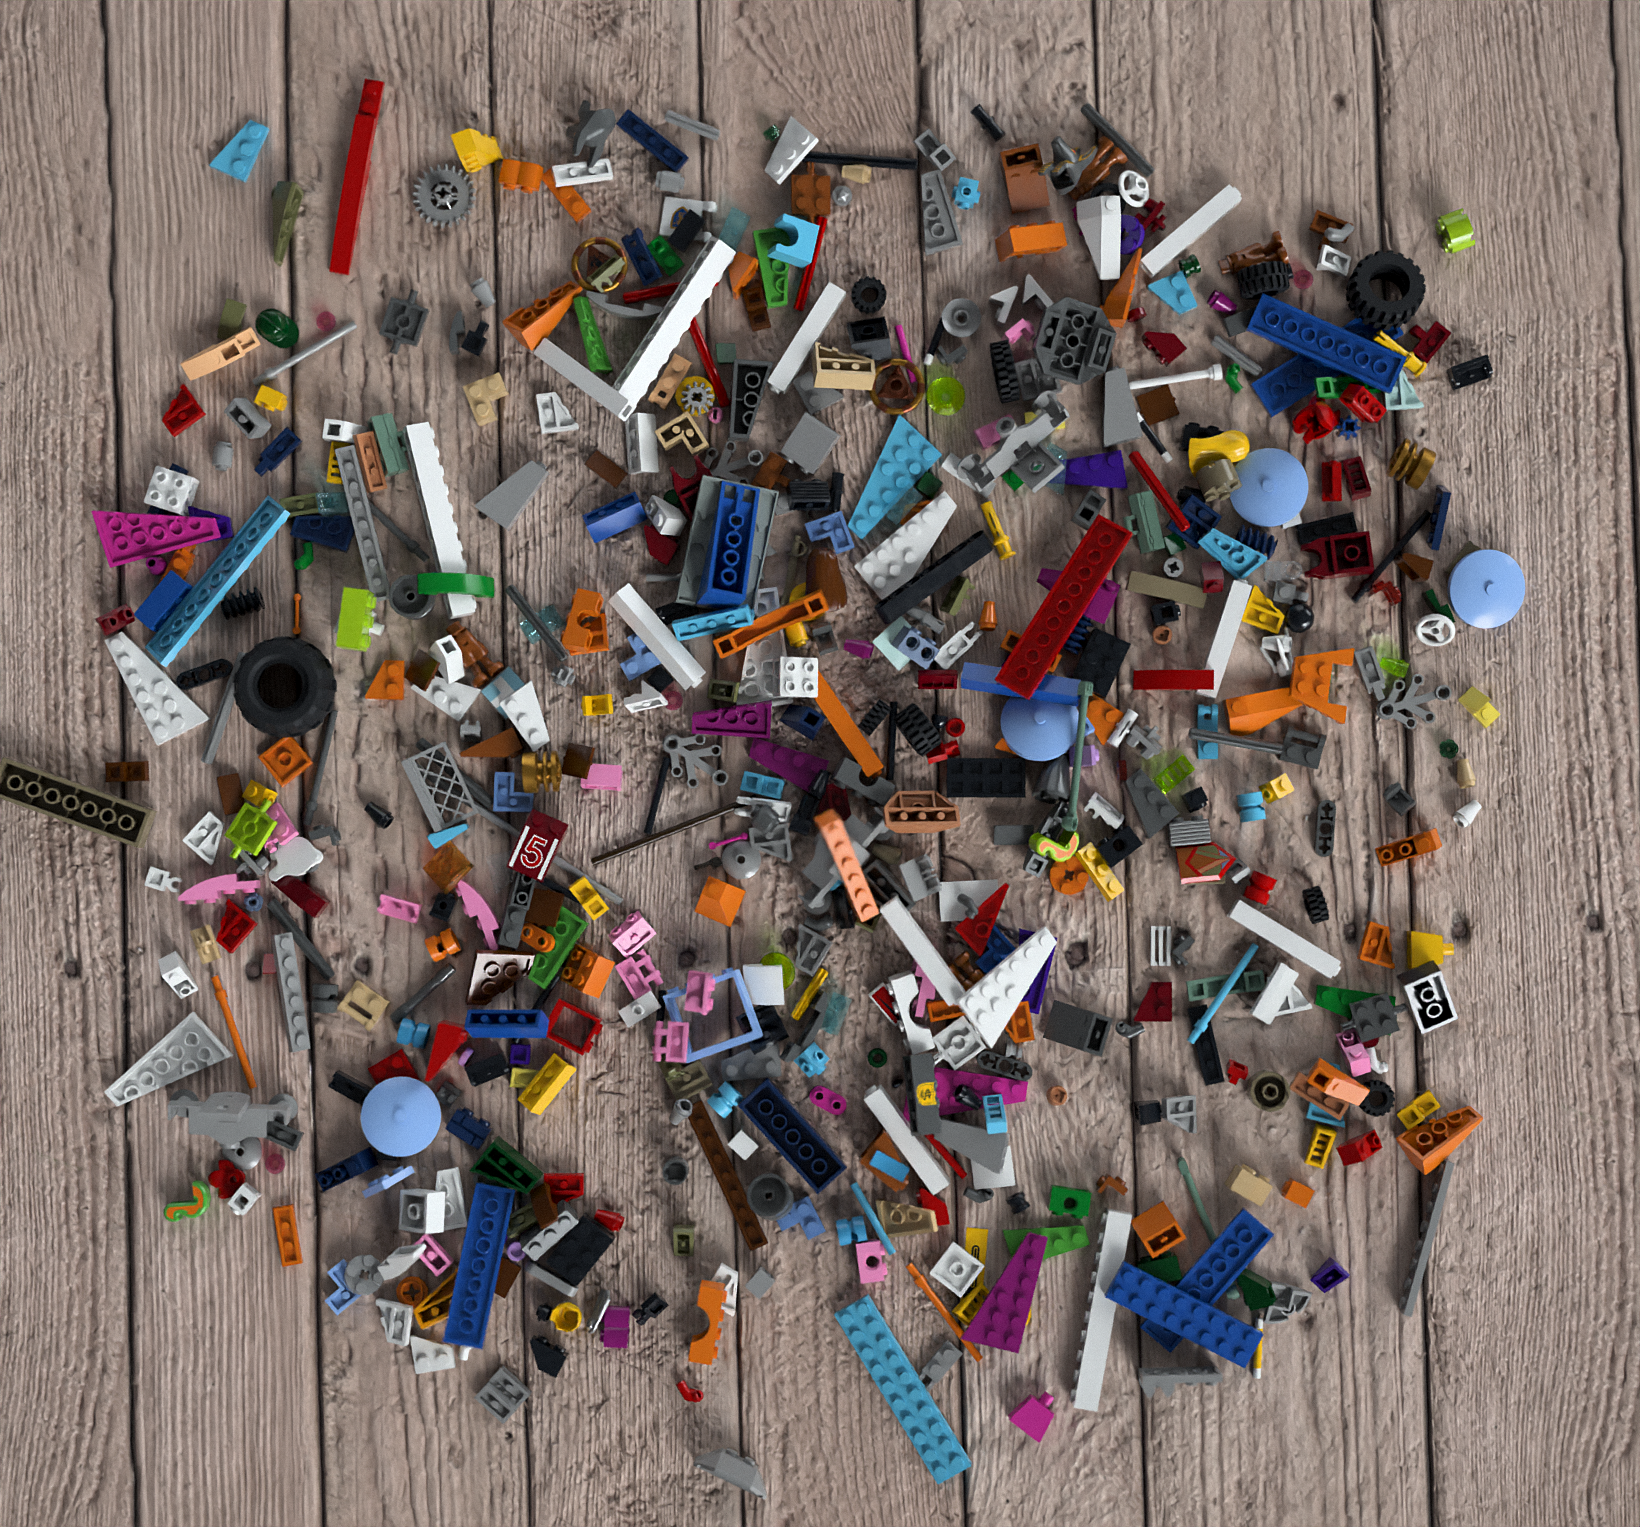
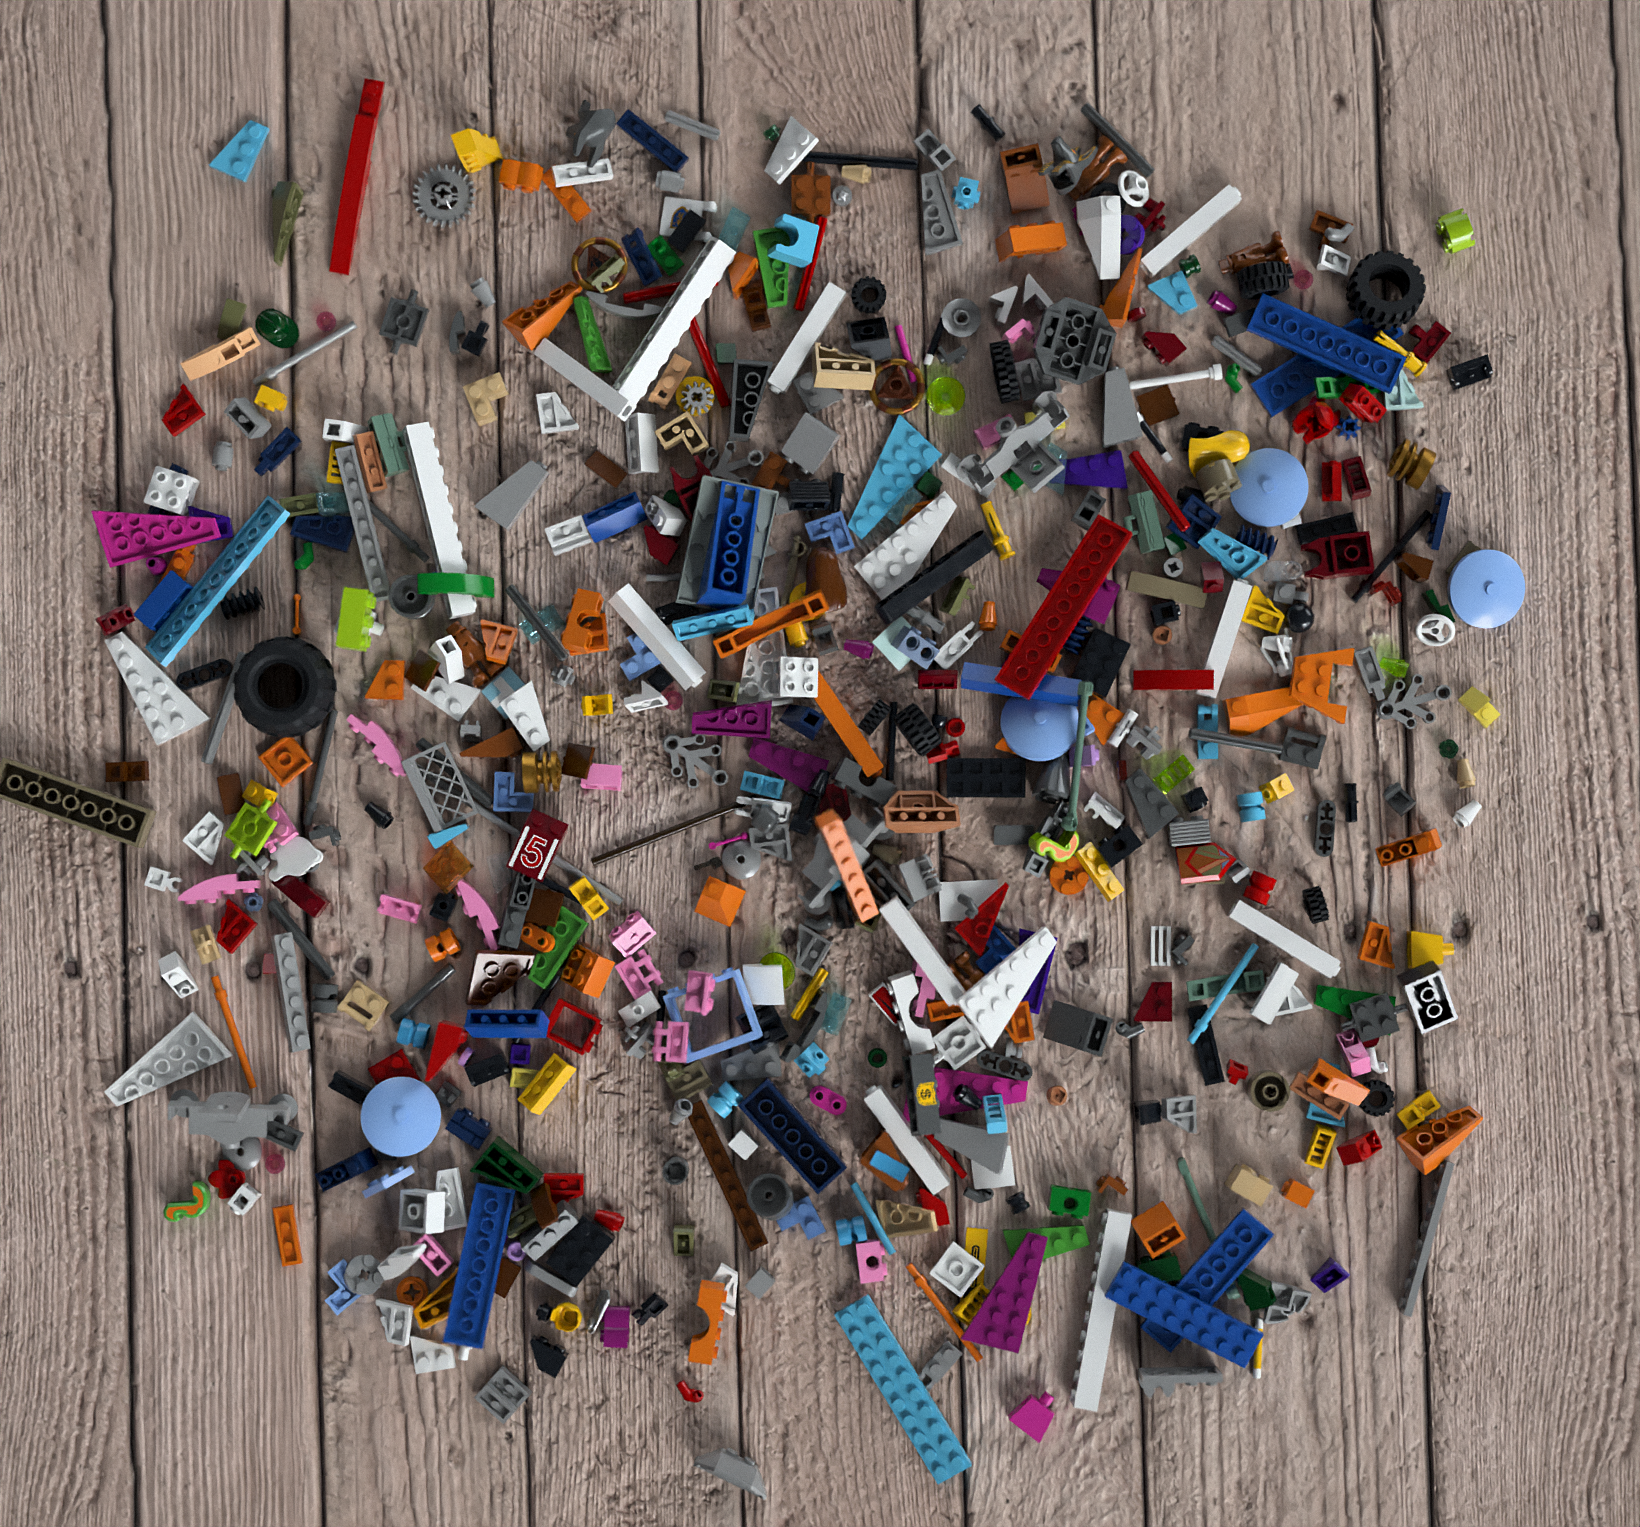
(385, 748): none -> bright pink slope
(497, 640): none -> orange wing
(568, 535): none -> white plate
(636, 1038): none -> light grey hips
(657, 795): black bar -> none
(719, 415): bright pink hinge -> none
(1350, 802): none -> black axle

